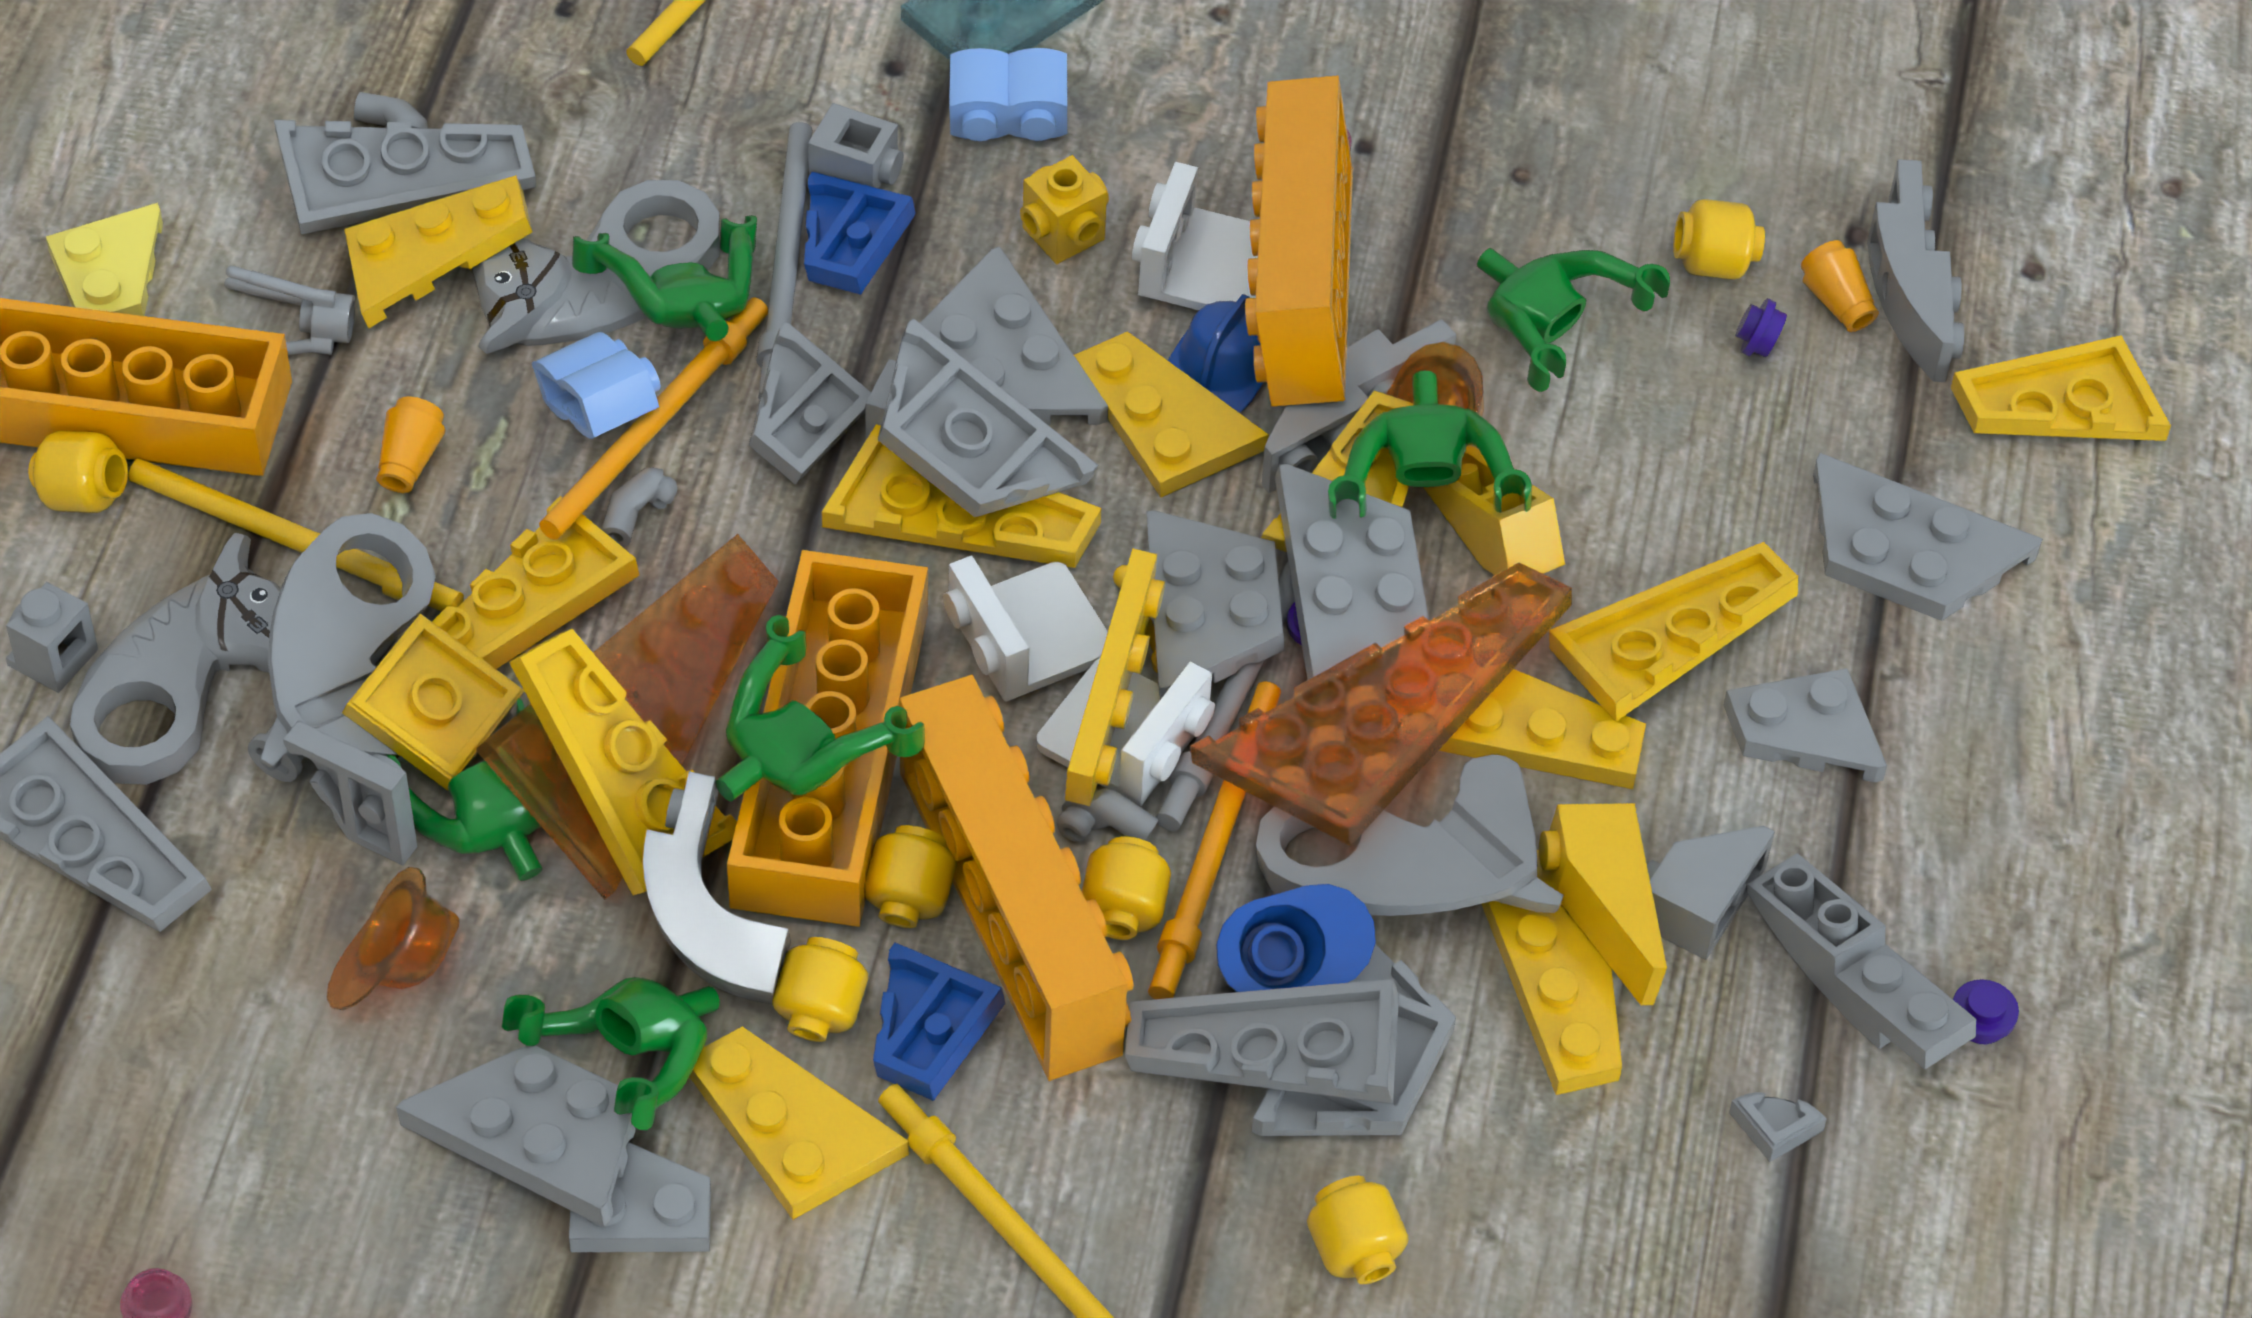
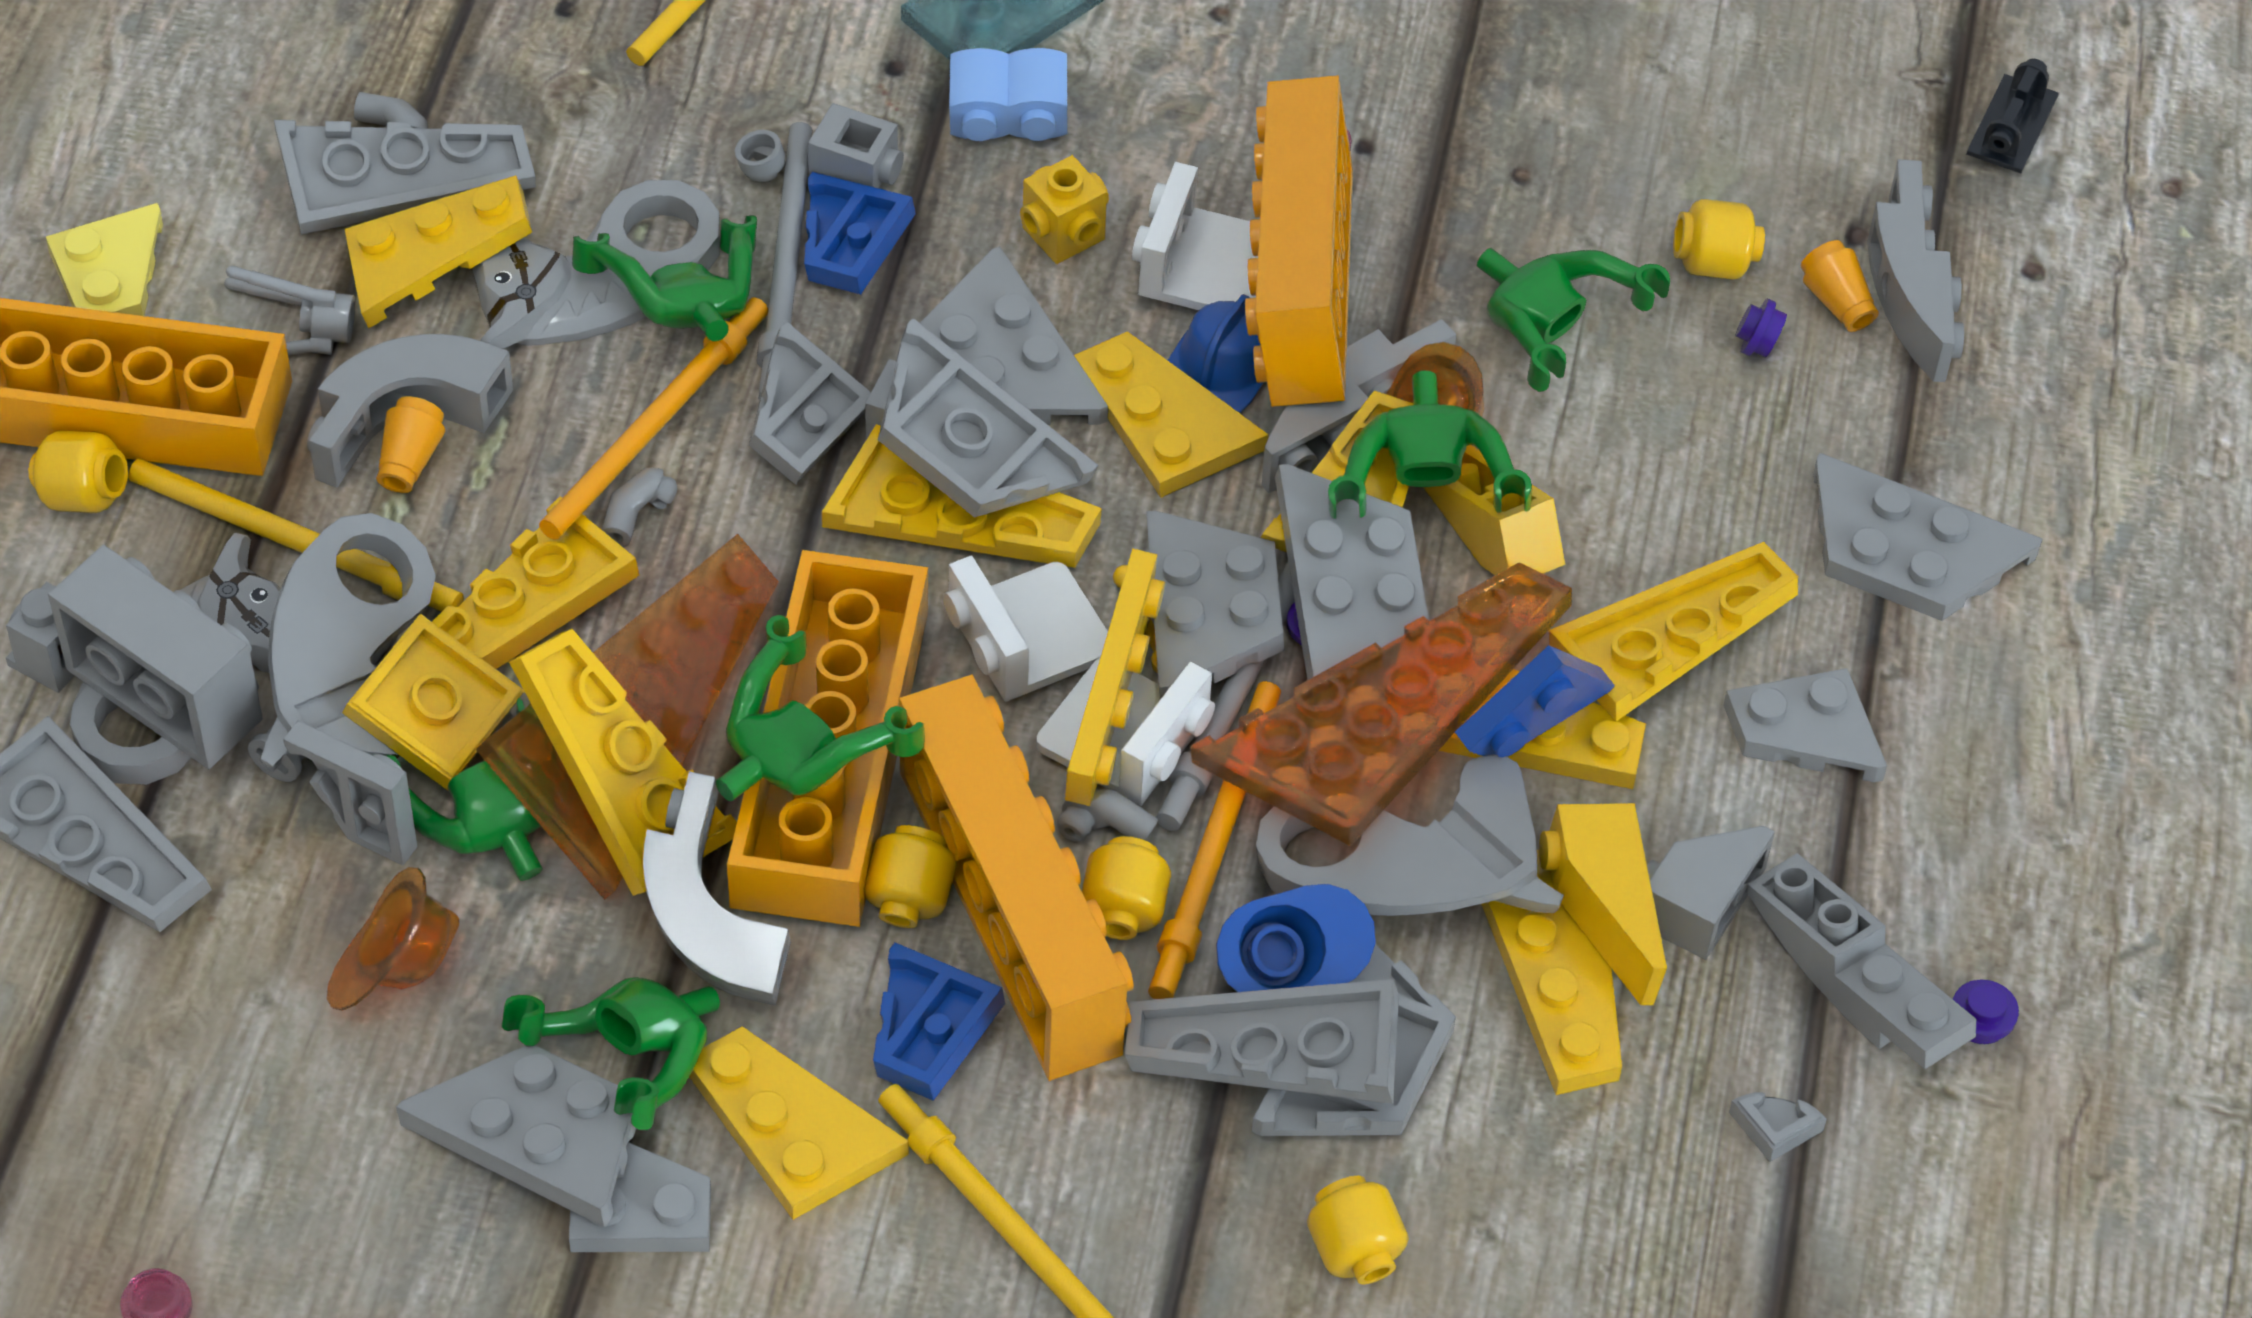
(157, 655): none -> light grey brick
(452, 371): none -> light grey arch
(597, 384): light blue brick -> none
(766, 150): none -> light grey hinge
(820, 988): yellow head -> none
(1534, 702): none -> blue wing
(2015, 117): none -> black hinge
(2064, 393): yellow wing -> none

